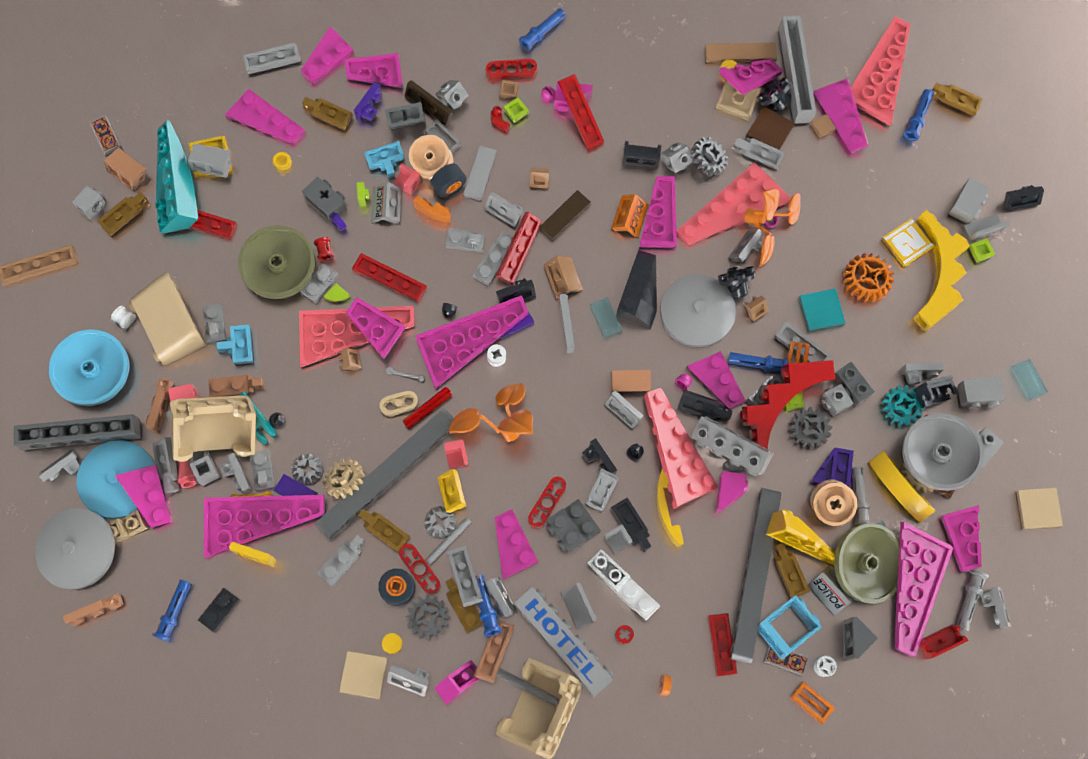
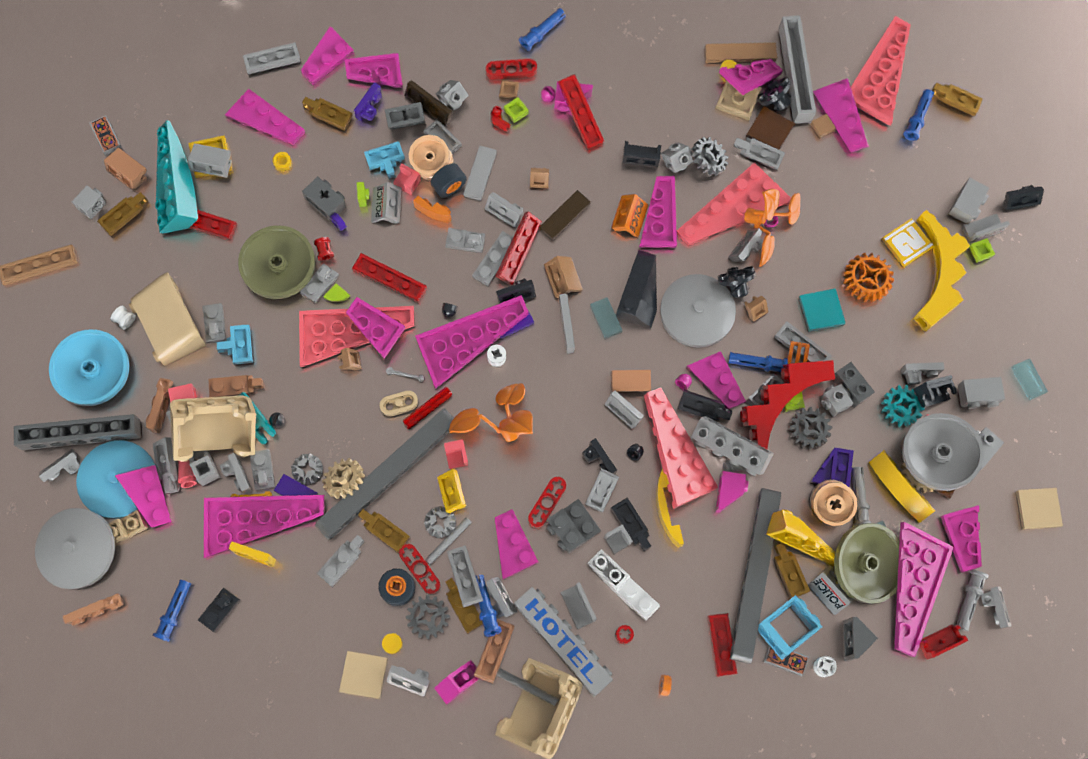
(799, 691): orange tile -> none

